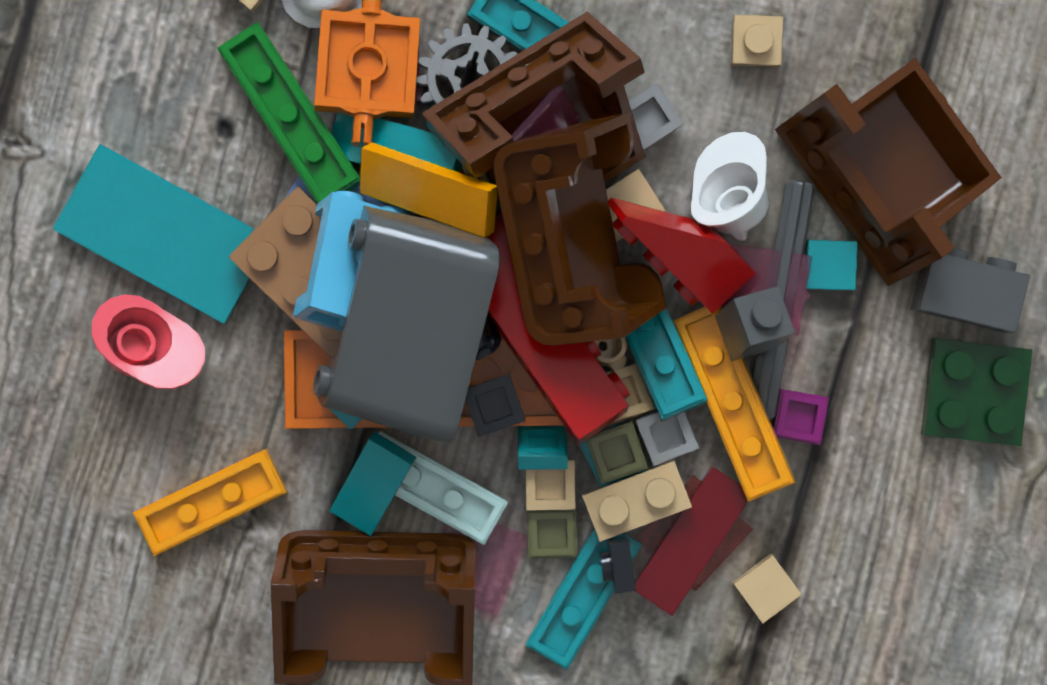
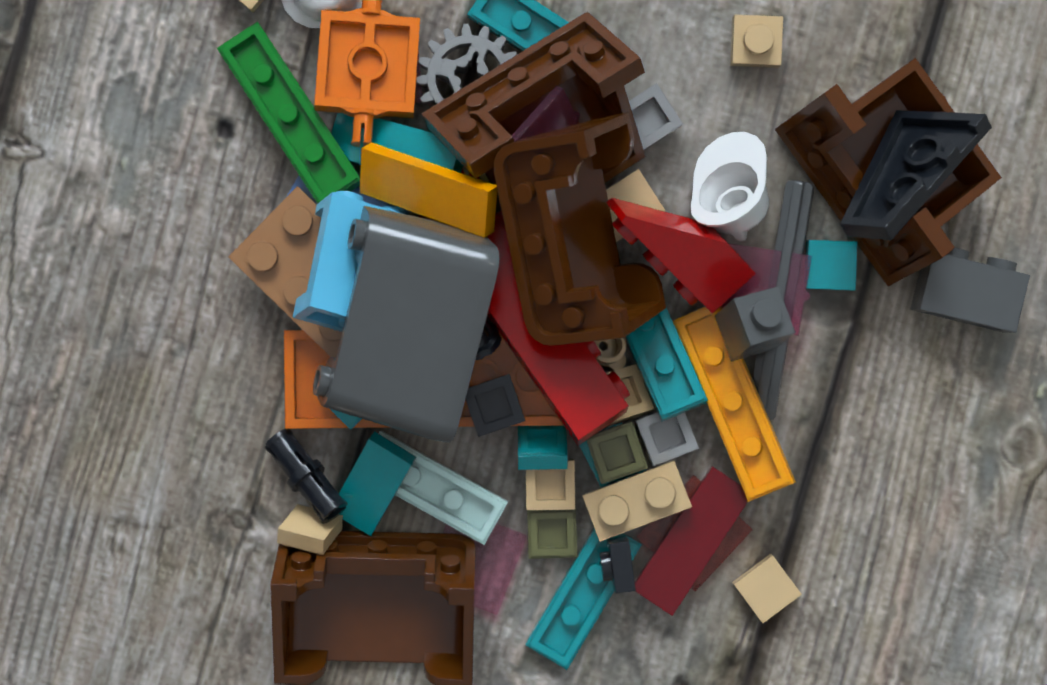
(147, 342): coral piece -> none
(157, 232): teal tile -> none
(210, 502): light orange tile -> none
(306, 475): none -> black pin
(306, 532): none -> tan tile
(800, 416): magenta tile -> none
(909, 167): none -> black wing
(976, 392): dark green plate -> none

